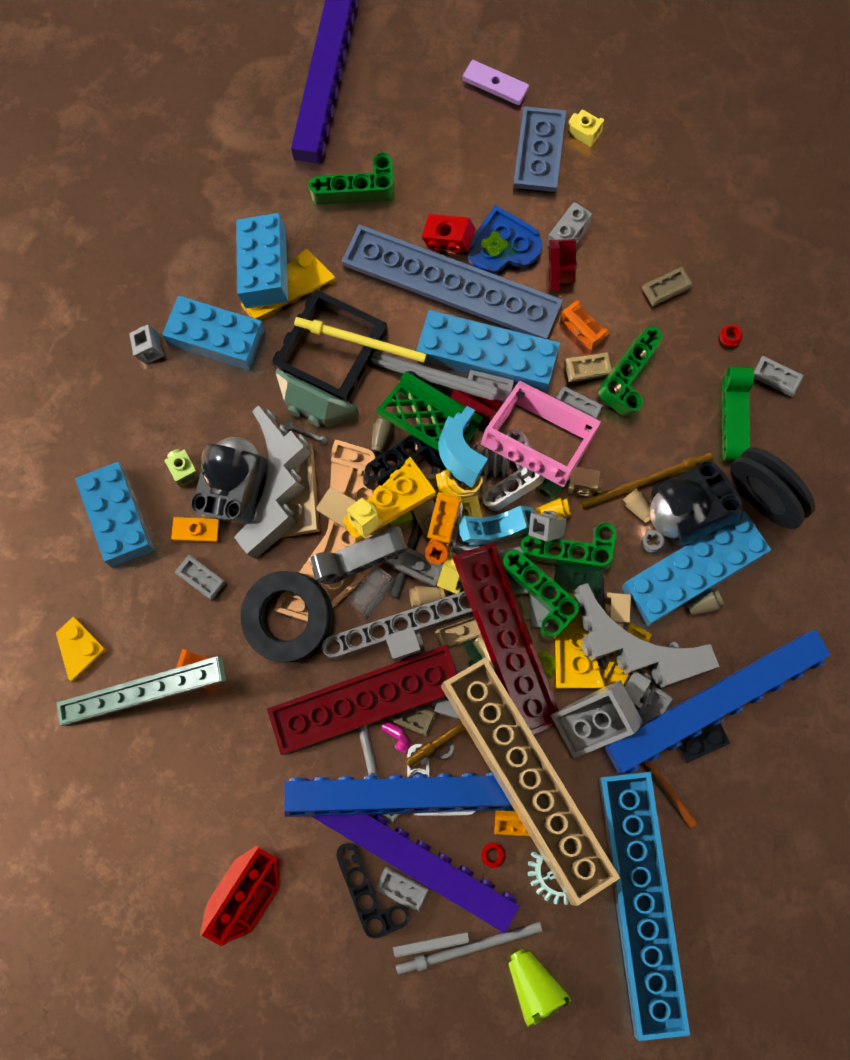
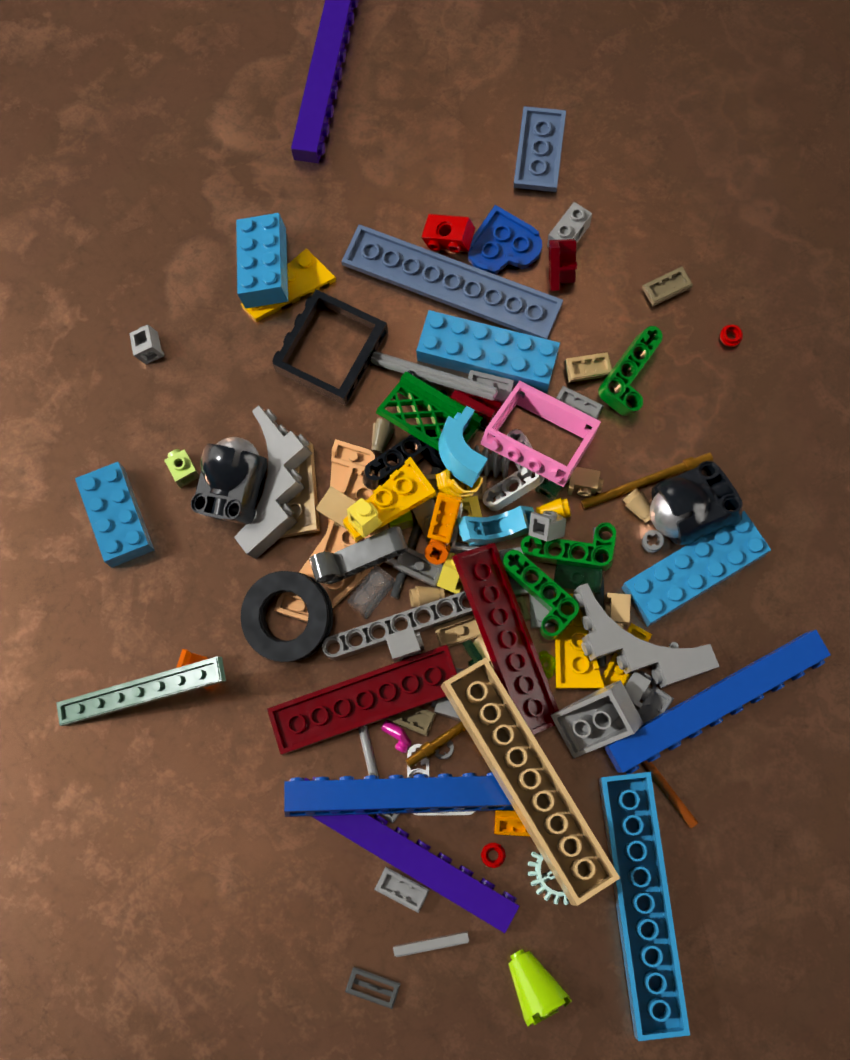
(78, 648): yellow wing -> none
(195, 530): light orange plate -> none
(200, 577): light grey plate -> none
(214, 332): dark azure brick -> none
(241, 897): red wedge -> none
(289, 426): light grey hinge -> none
(313, 402): sand green wedge -> none
(318, 327): light yellow bar -> none
(320, 185): green beam -> none
(367, 888): black beam -> none
(393, 994): none -> dark grey tile
(422, 962): light grey bar -> none
(495, 82): lavender tile -> none
(498, 248): clear neon green plate -> none
(583, 325): orange hinge -> none
(585, 127): light yellow brick -> none
(705, 743): black plate -> none
(706, 602): dark tan cone -> none
(735, 411): green beam -> none
(772, 487): black tyre -> none
(777, 376): light grey plate -> none

